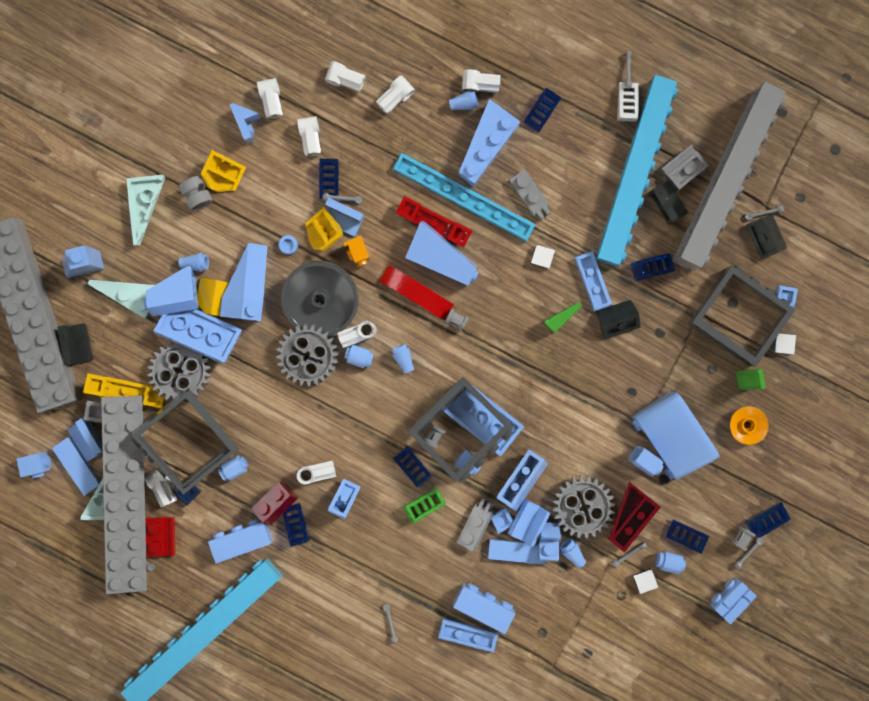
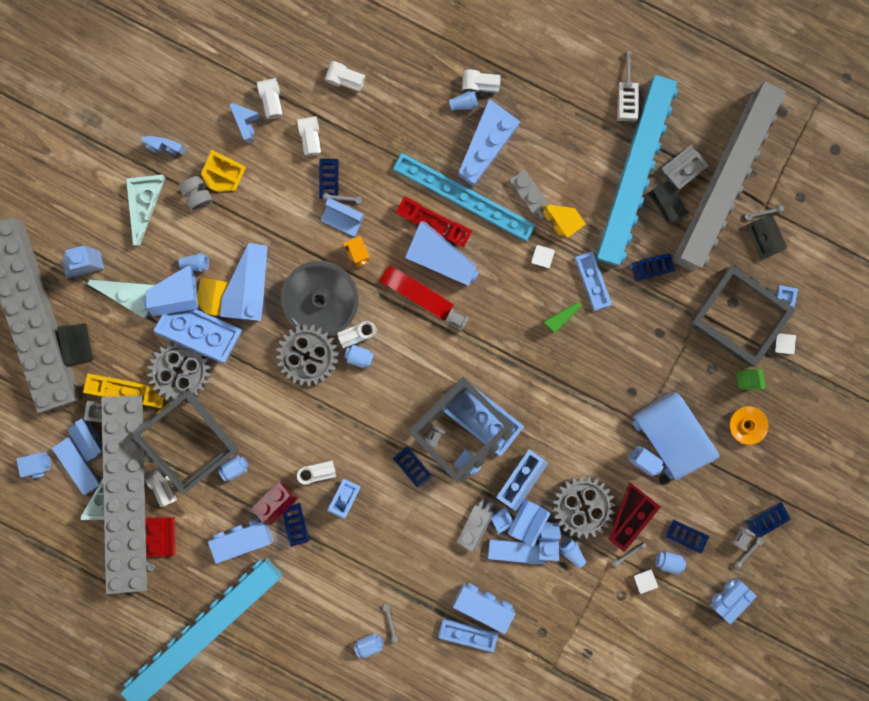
(158, 143): none -> light blue slope
(189, 496): dark blue tile -> none
(288, 245): light blue tile -> none
(323, 230): yellow slope -> none
(368, 645): none -> light blue brick
(399, 91): white piece -> none
(403, 358): light blue cone -> none
(409, 513): bright green slope -> none
(552, 96): clear blue slope -> none
(565, 219): none -> yellow slope
(618, 319): pearl dark grey panel -> none

